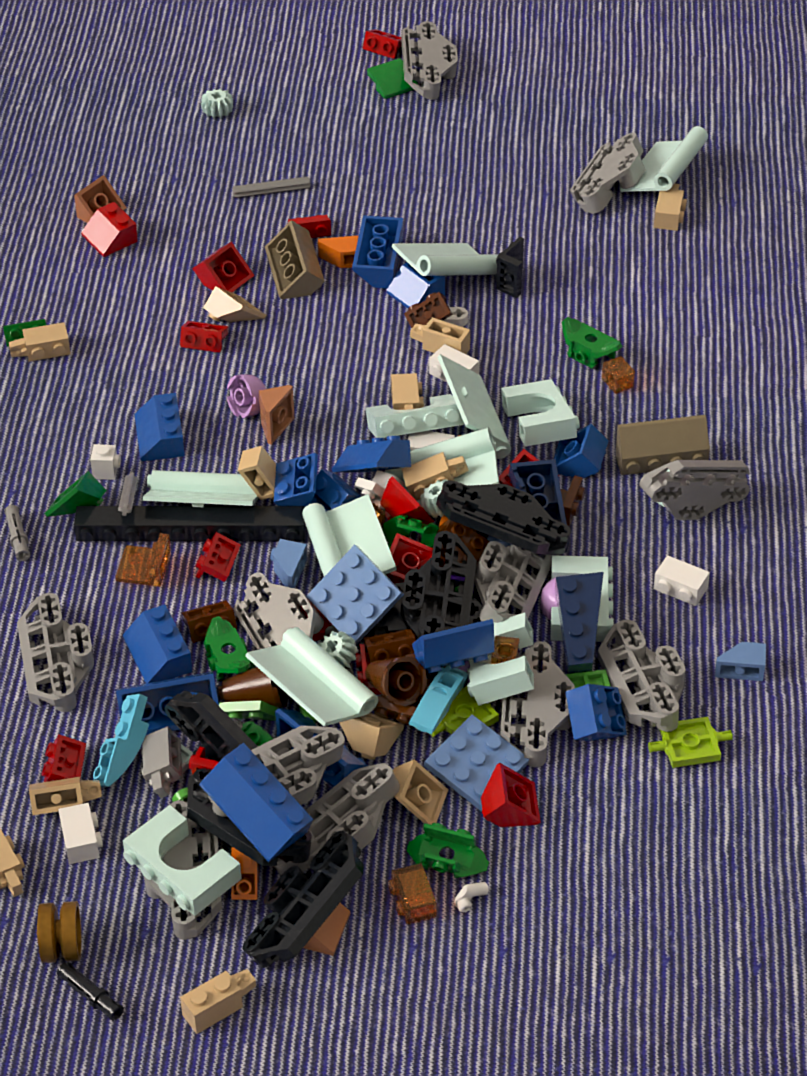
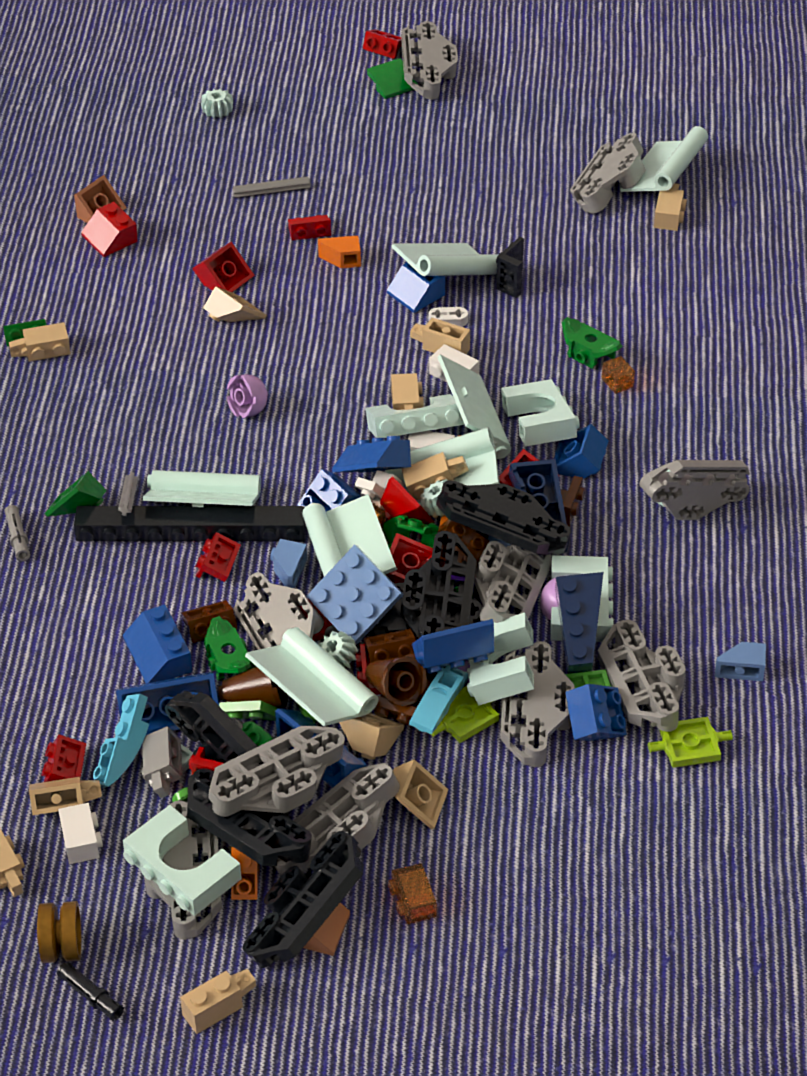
(61, 651): light grey connector -> none
(105, 461): white brick -> none
(145, 564): clear orange bracket -> none
(159, 428): blue slope -> none
(203, 336): red bracket -> none
(256, 802): blue slope -> none
(258, 471): tan hinge -> none
(276, 410): nougat slope -> none
(294, 262): dark tan slope -> none
(296, 481): blue slope -> none
(374, 255): blue slope -> none
(432, 307): reddish brown bracket -> none
(463, 898): white arm -> none
(467, 856): green piece -> none
(470, 757): medium blue plate -> none
(505, 649): clear orange brick -> none
(510, 799): red slope -> none
(654, 443): dark tan slope -> none
(681, 580): white brick -> none

